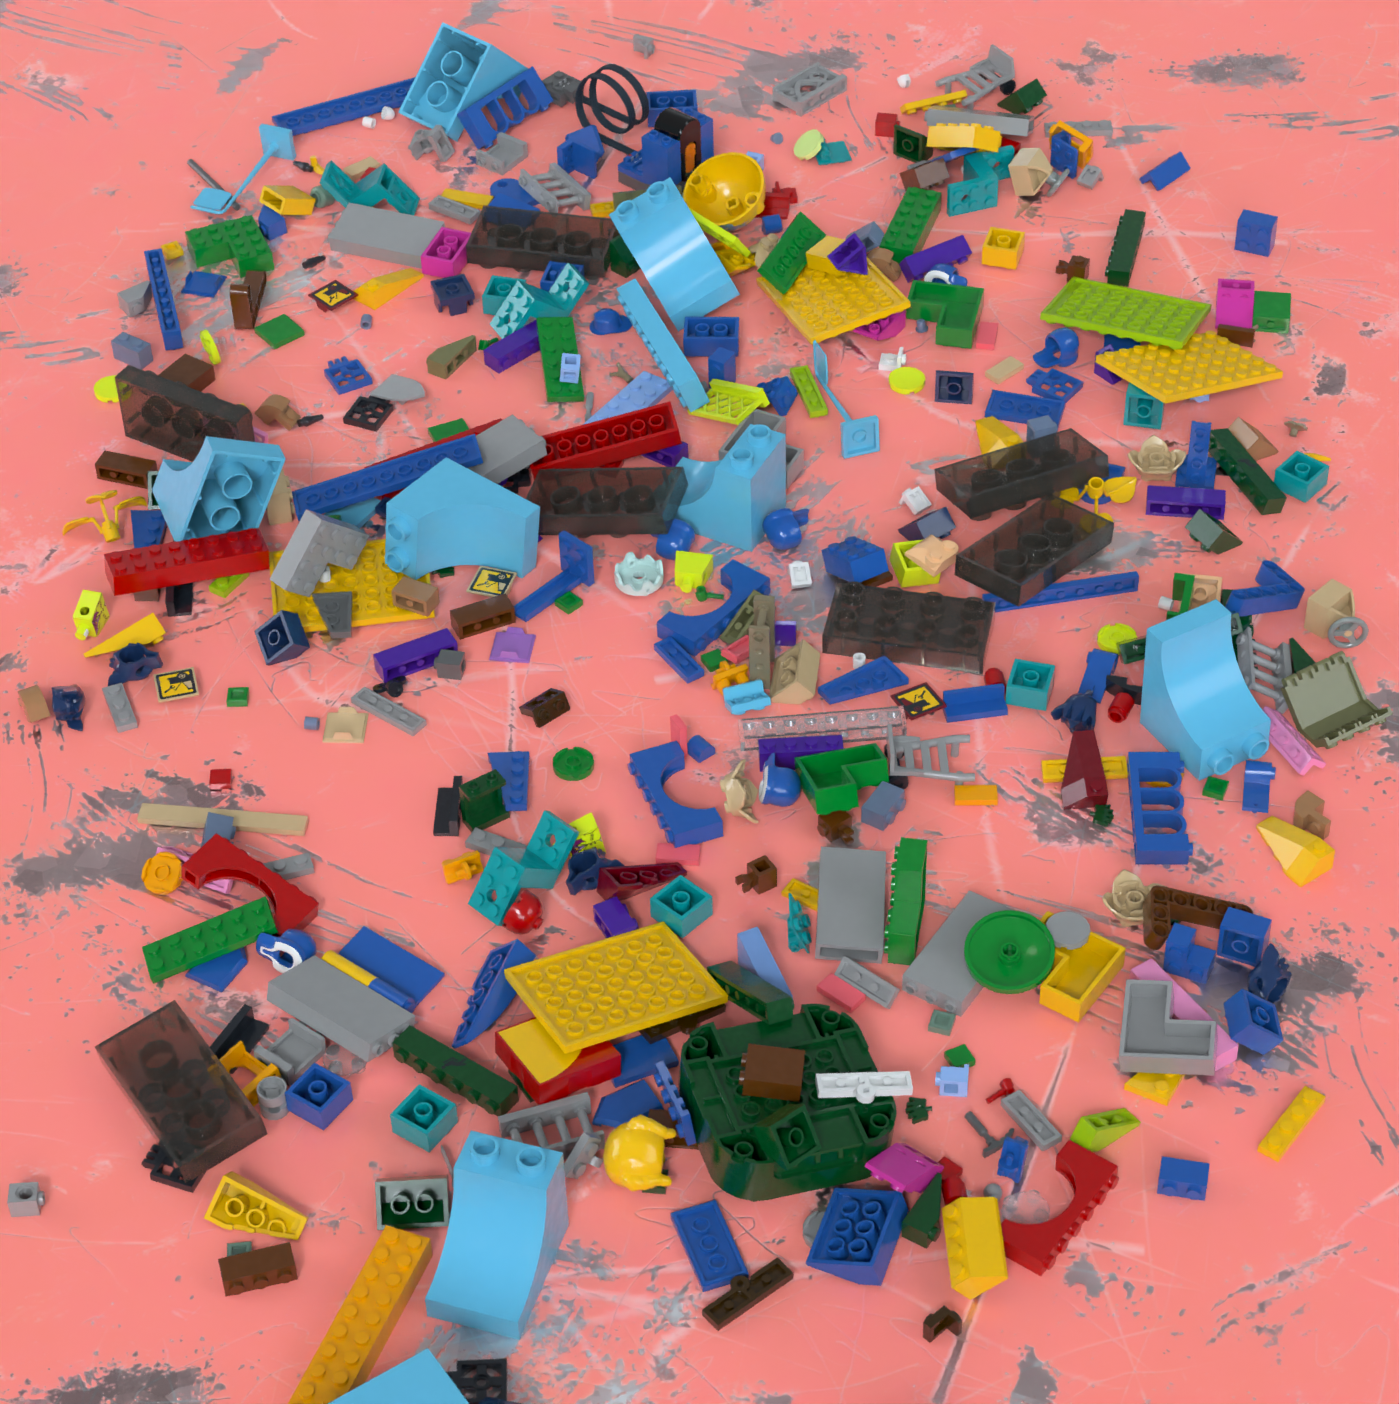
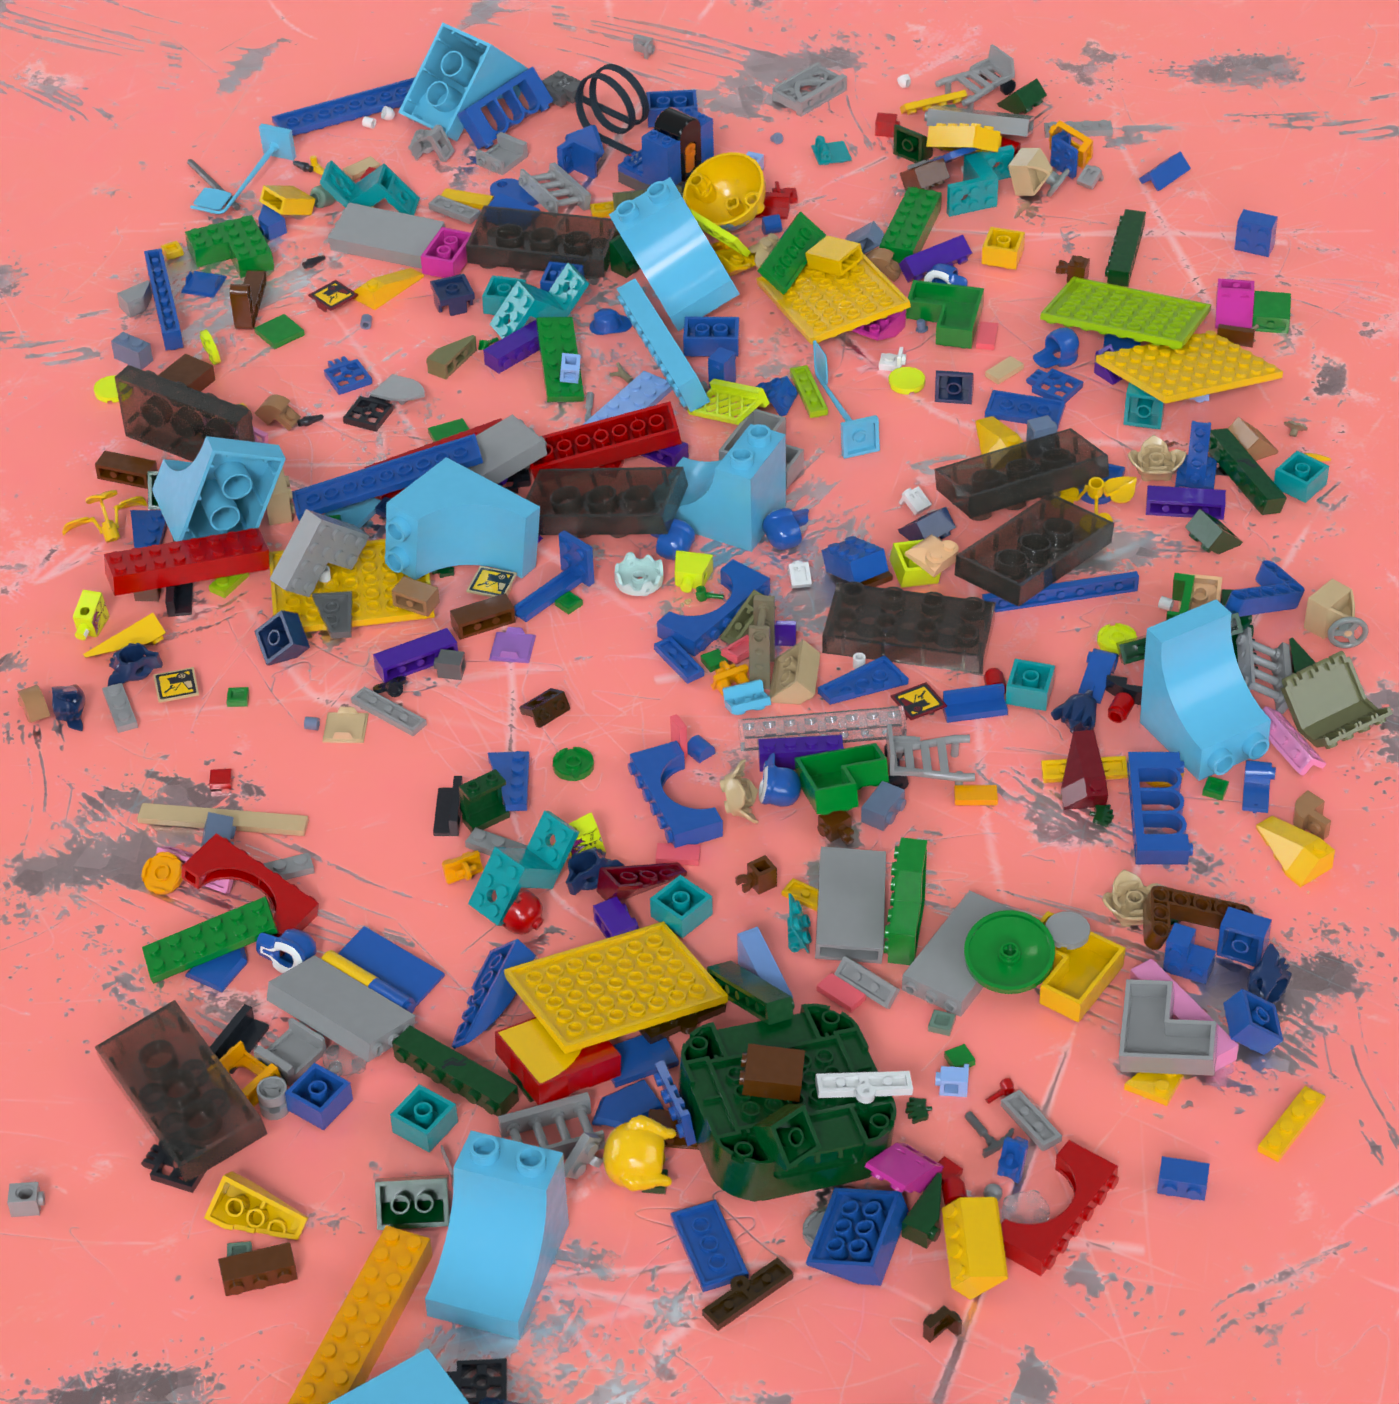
(808, 144): yellowish green tile -> none
(850, 256): dark purple slope -> none
(1103, 1128): lime slope -> none

